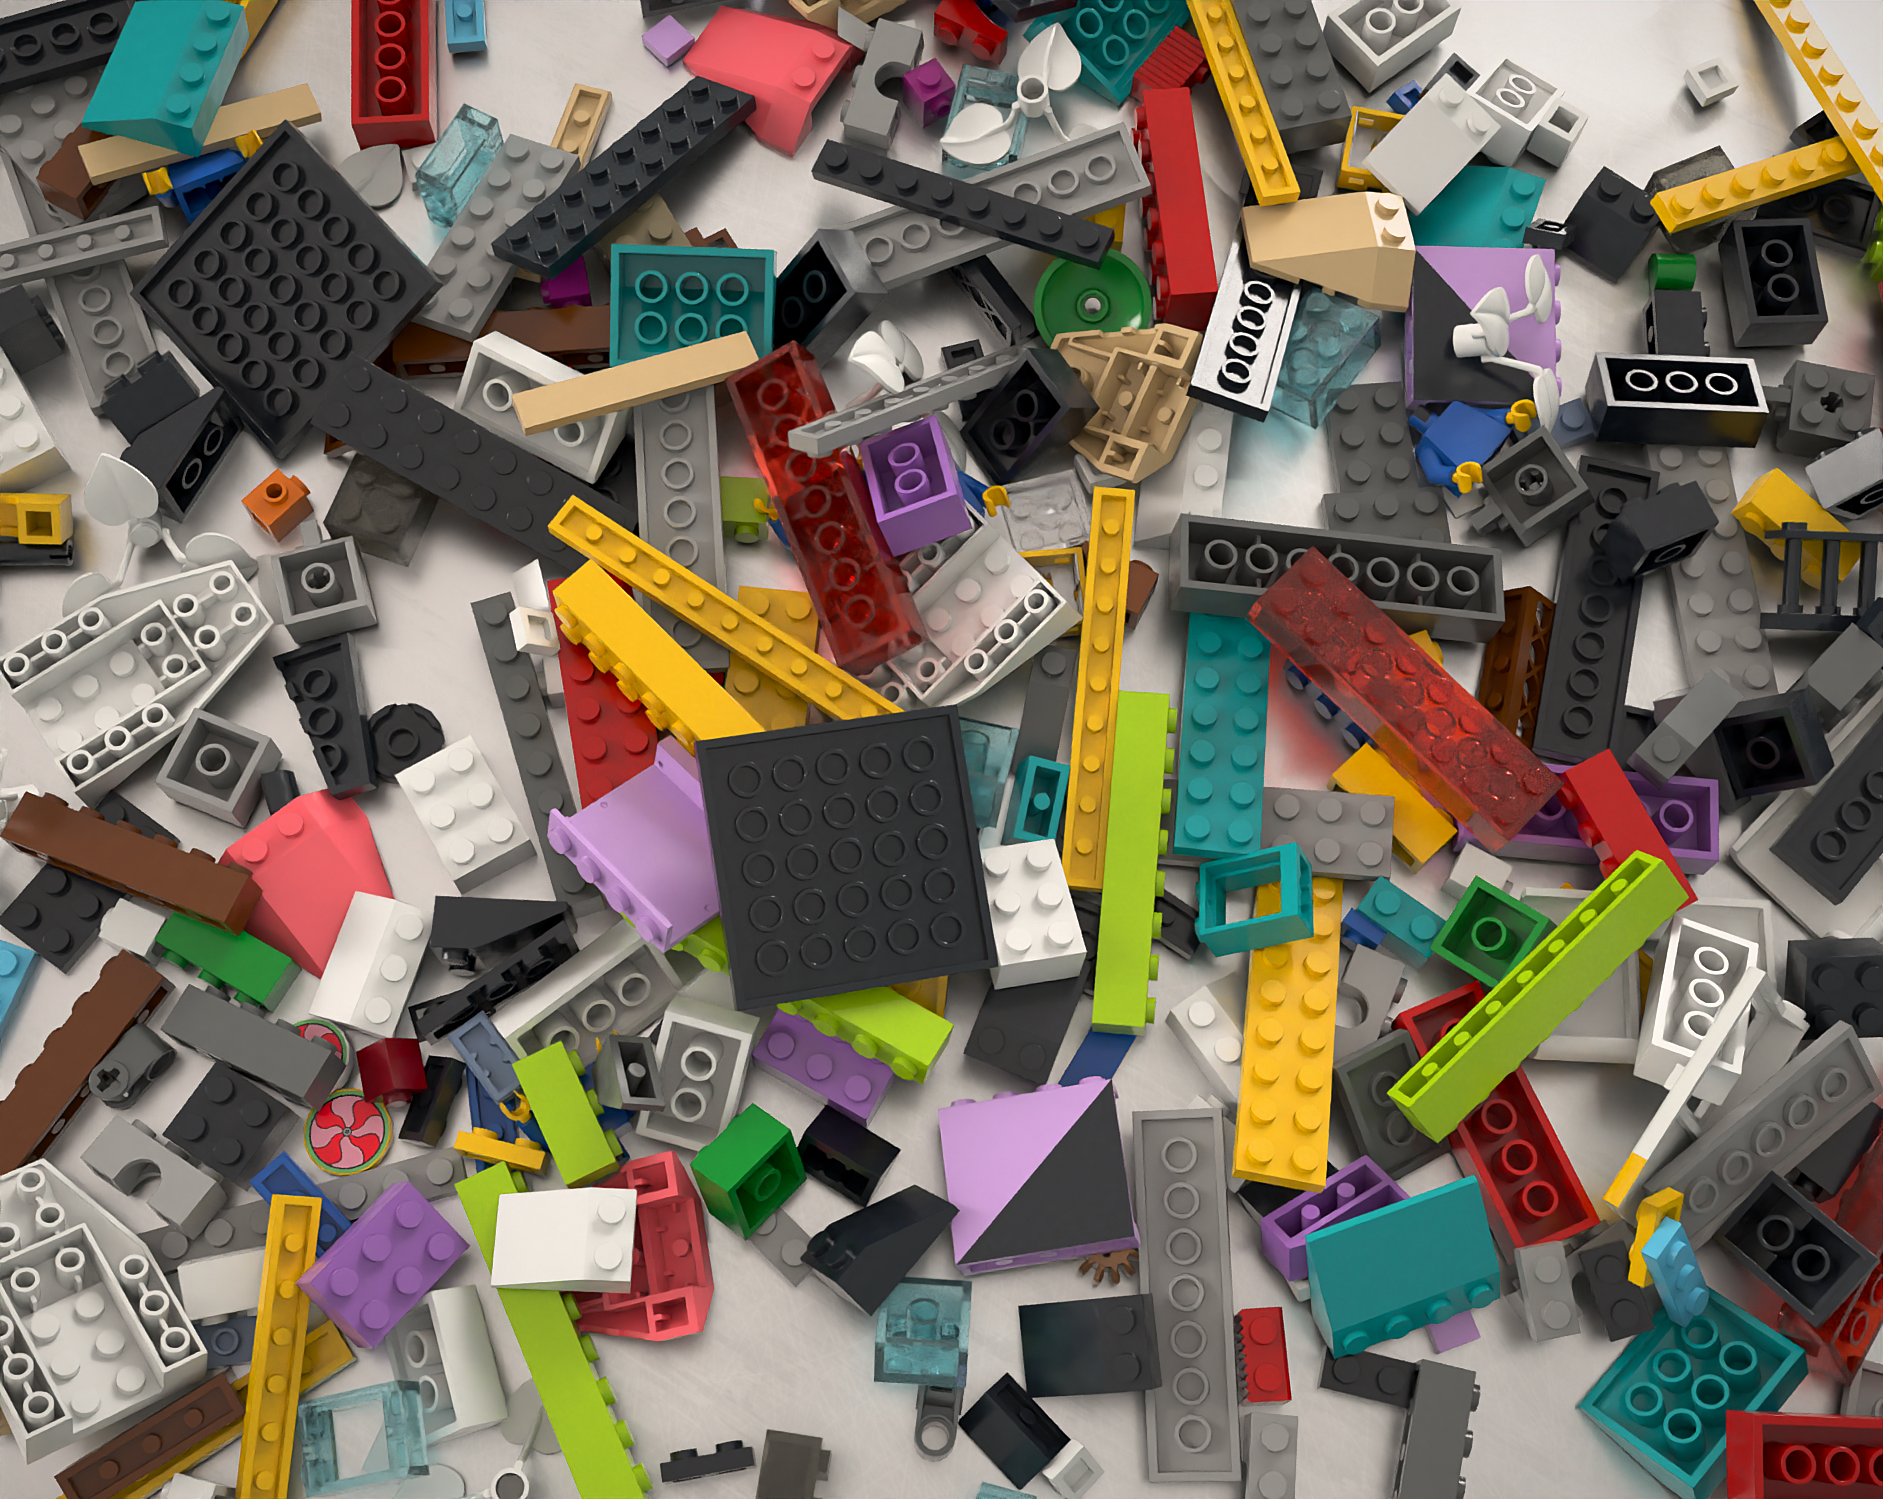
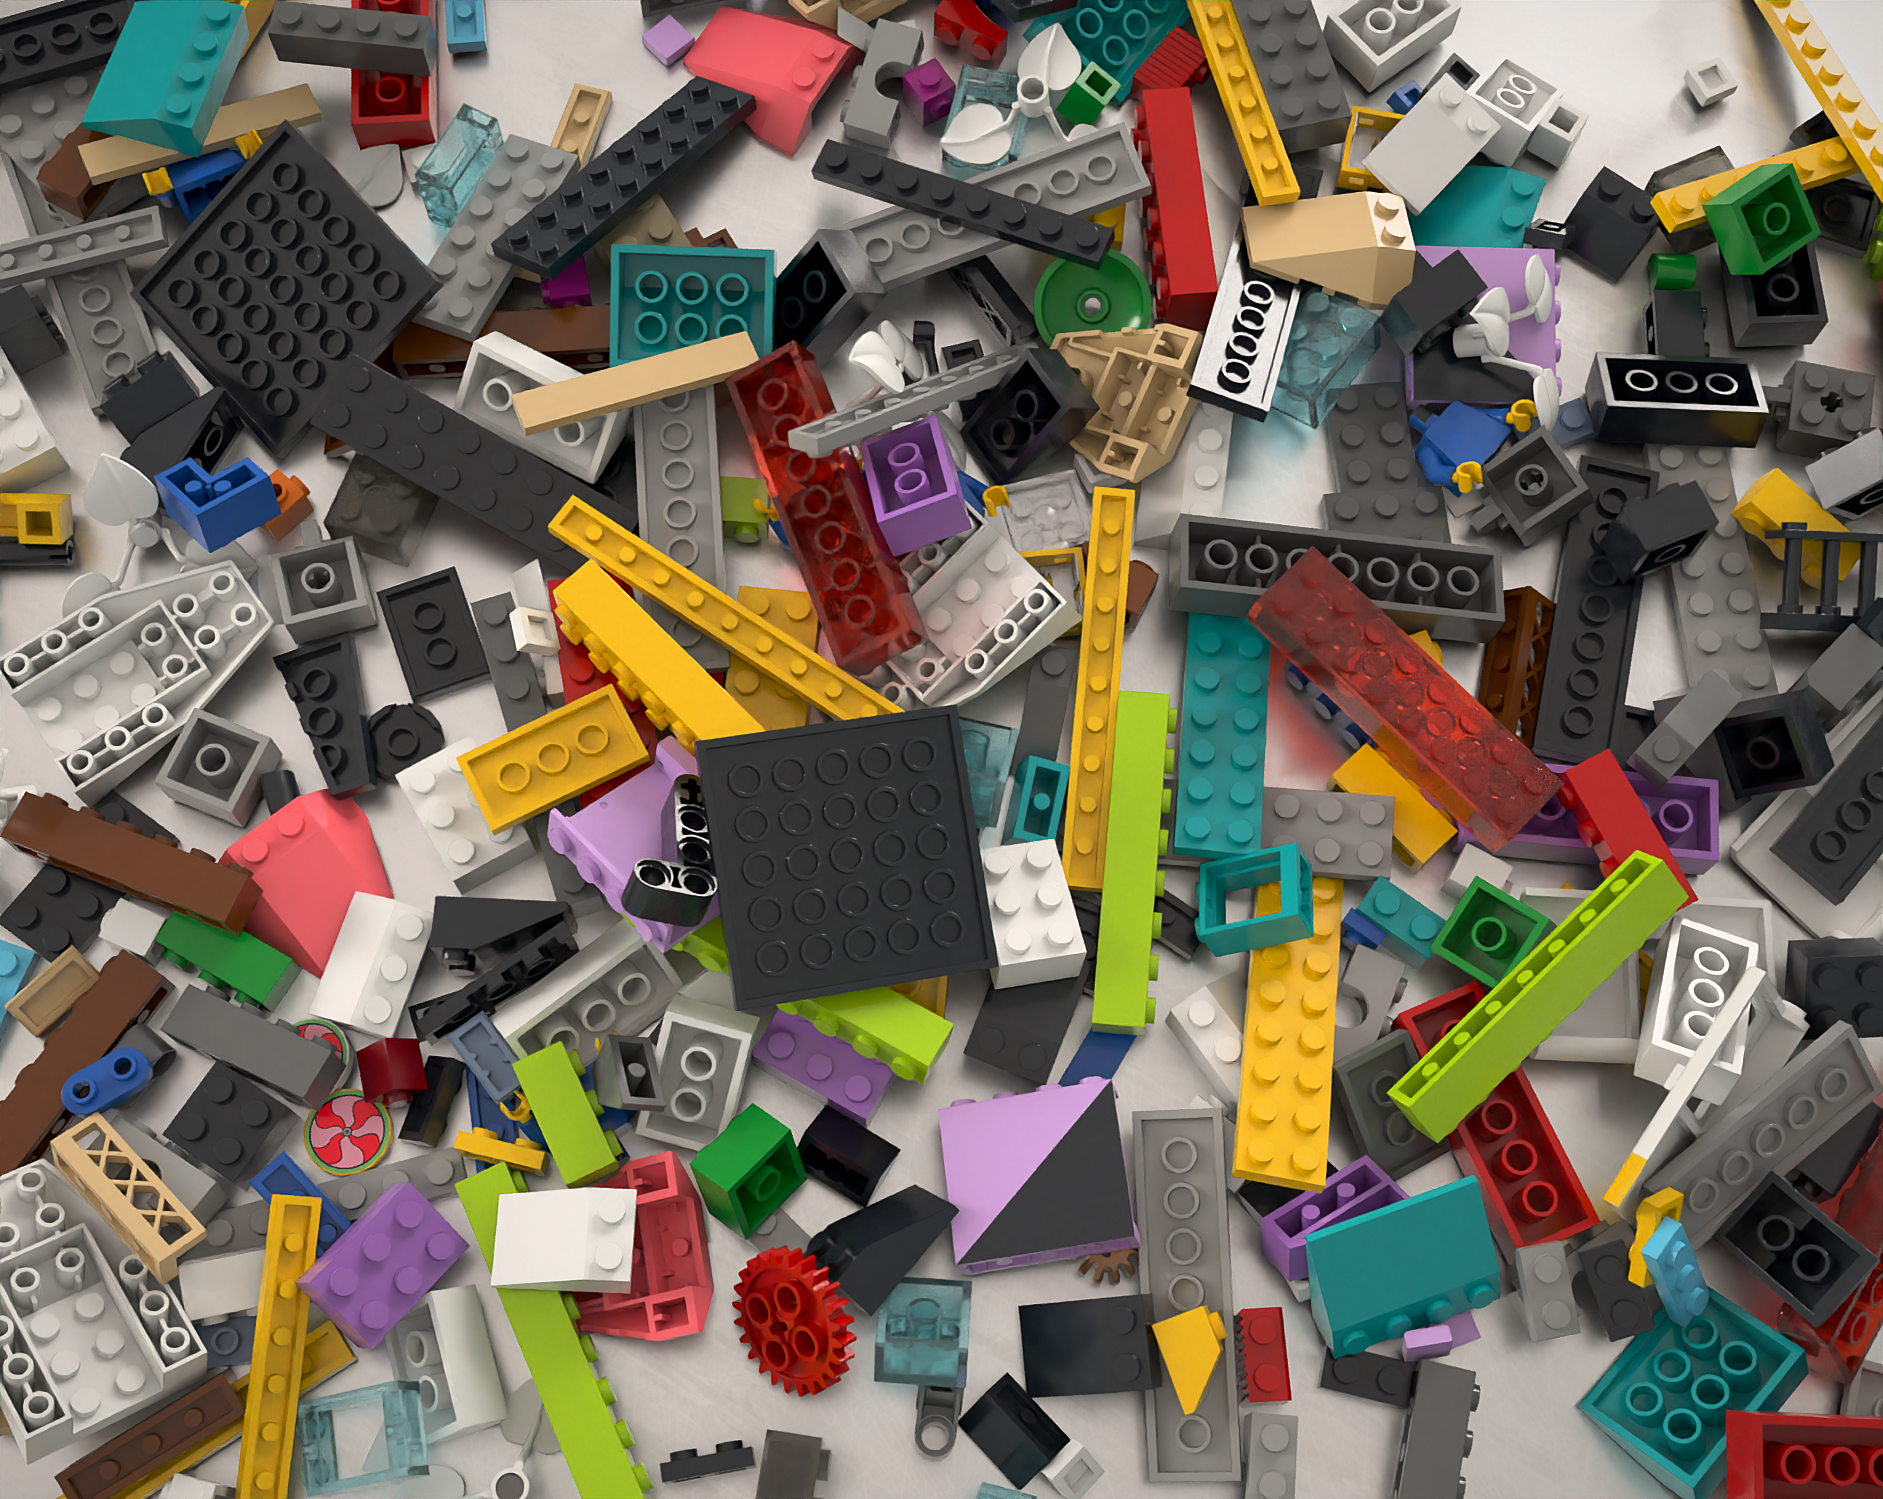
(53, 991): none -> tan tile
(106, 1084): none -> blue plate
(117, 1209): none -> tan fence
(220, 505): none -> blue brick
(353, 38): none -> dark grey brick
(434, 635): none -> black tile
(552, 759): none -> yellow plate
(684, 880): none -> black beam
(794, 1320): none -> red gear
(925, 334): none -> black hand
(1088, 96): none -> green brick
(1191, 1352): none -> yellow slope
(1426, 1343): none -> lavender tile
(1433, 304): none -> black brick
(1761, 219): none -> green brick

